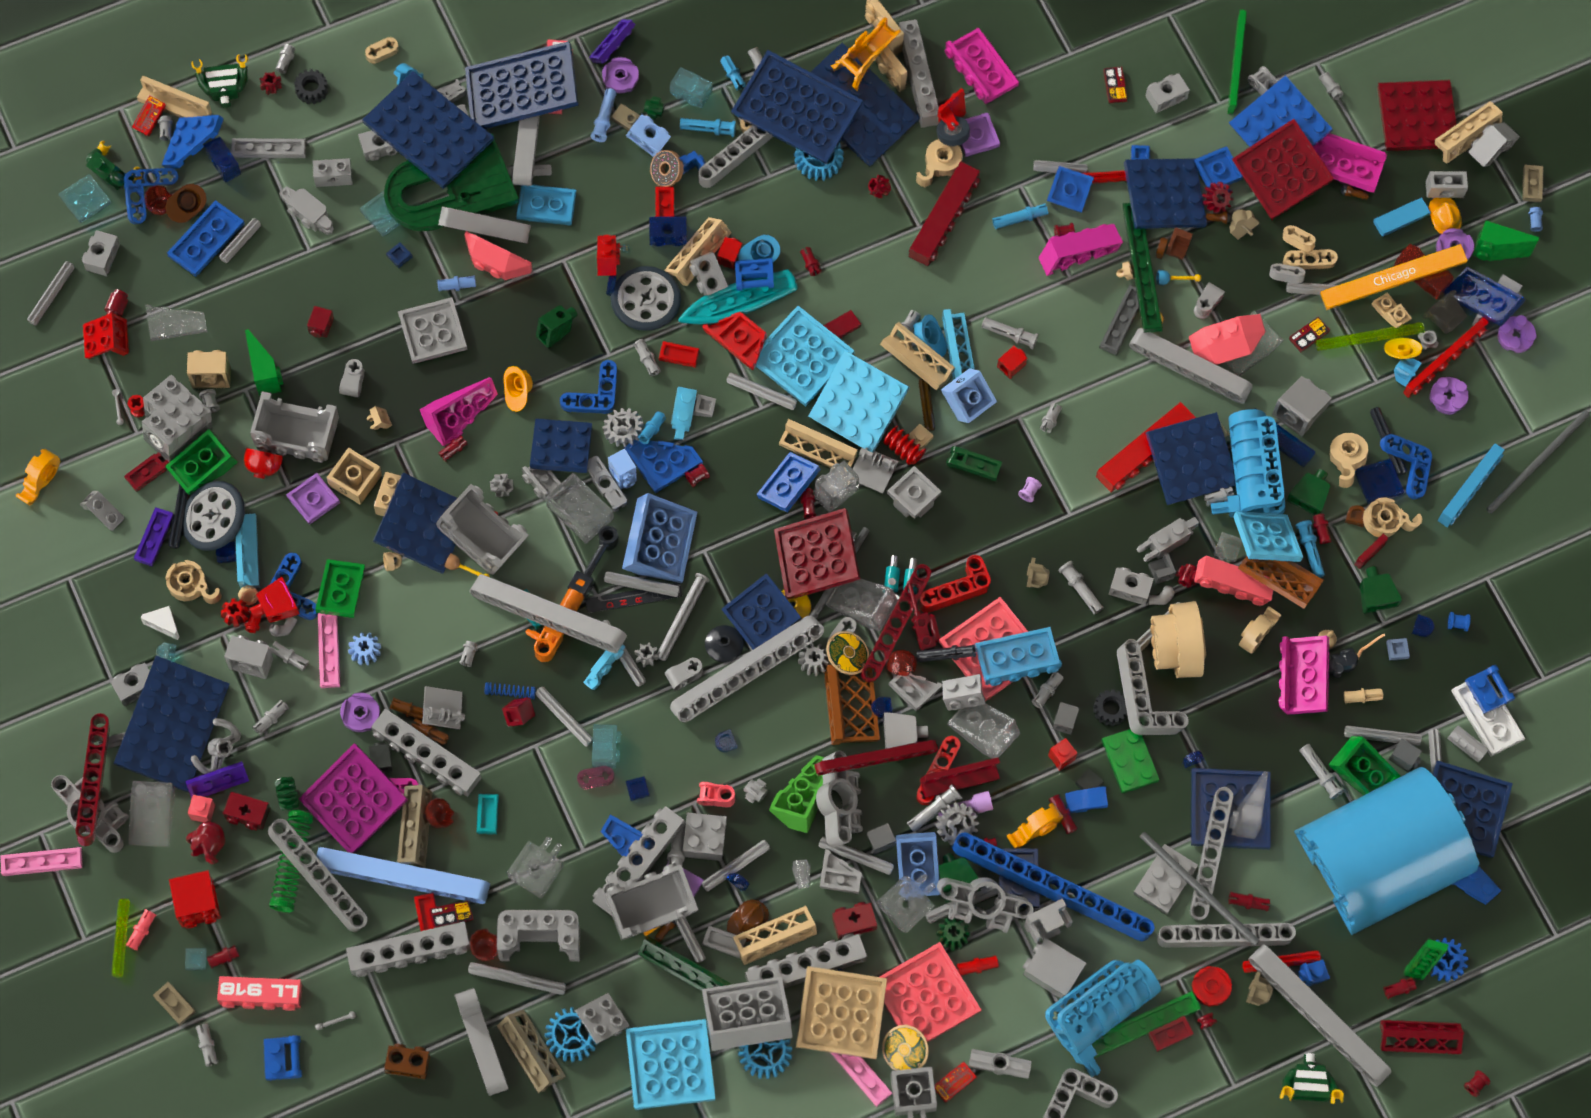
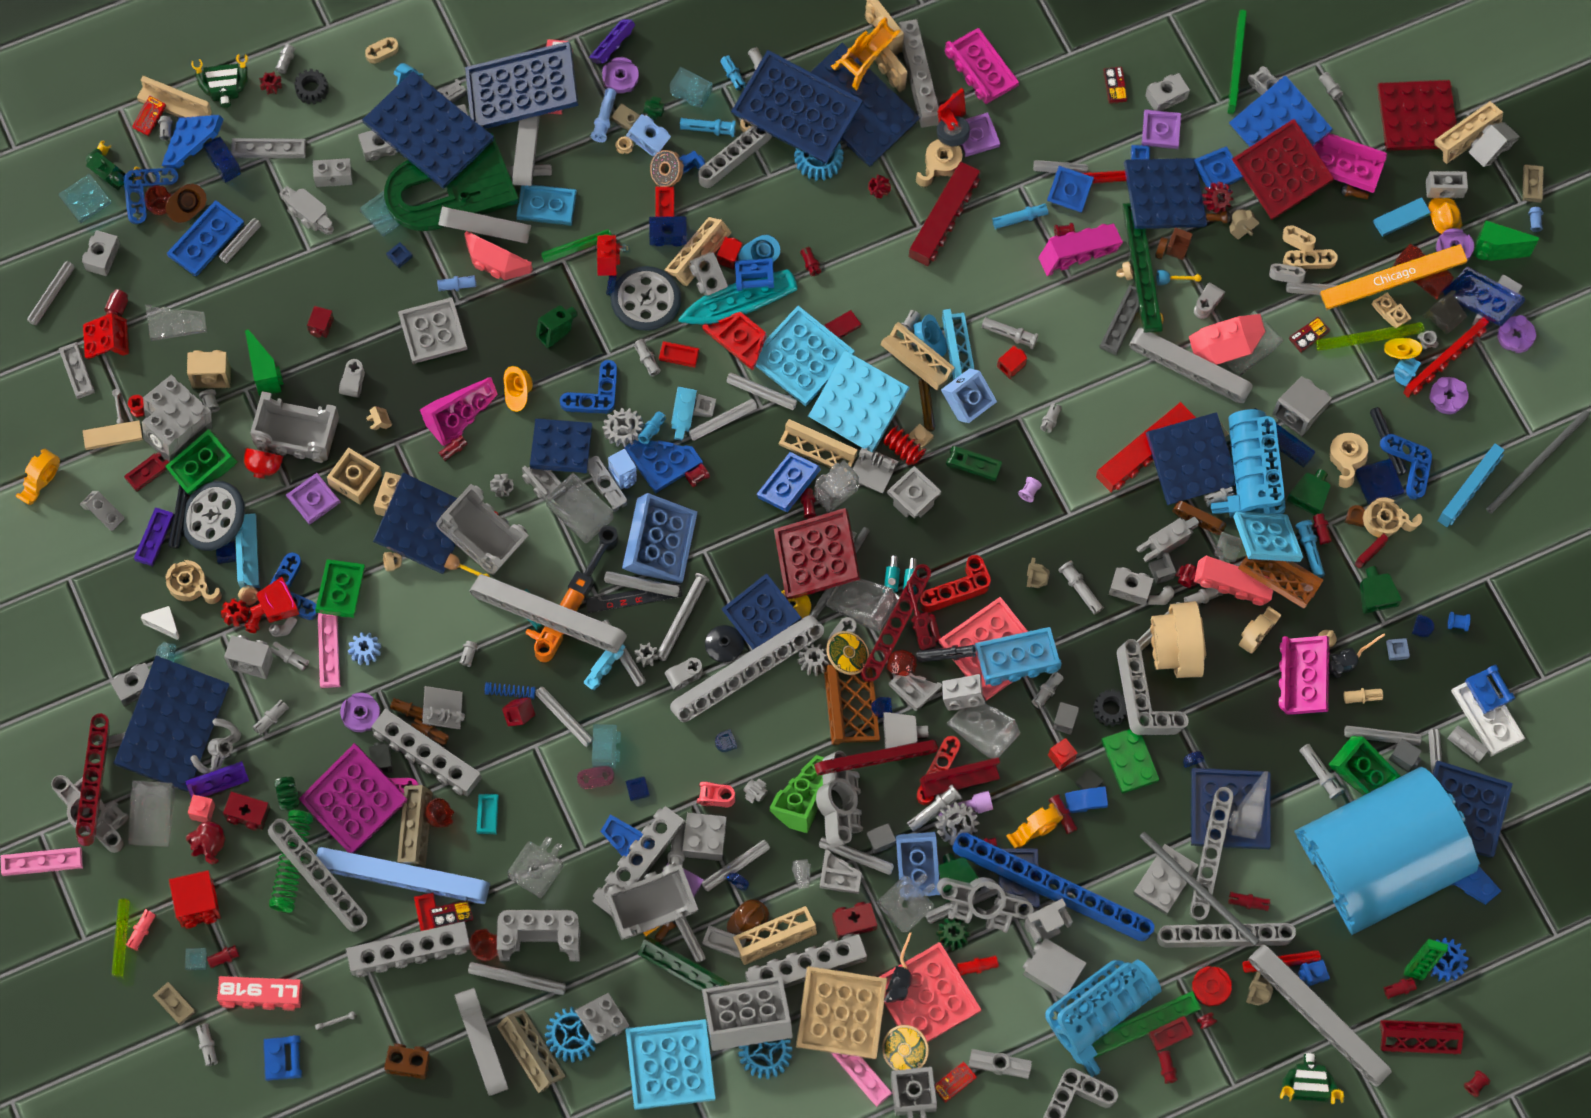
(76, 370): none -> light grey tile
(112, 435): none -> tan tile
(572, 247): none -> green axle
(624, 141): none -> tan plate
(722, 419): none -> light grey axle
(900, 980): none -> black animal
(1161, 129): none -> medium lavender plate
(1168, 1070): none -> dark red pin
(1203, 596): none -> light grey pin
(1205, 520): none -> reddish brown beam

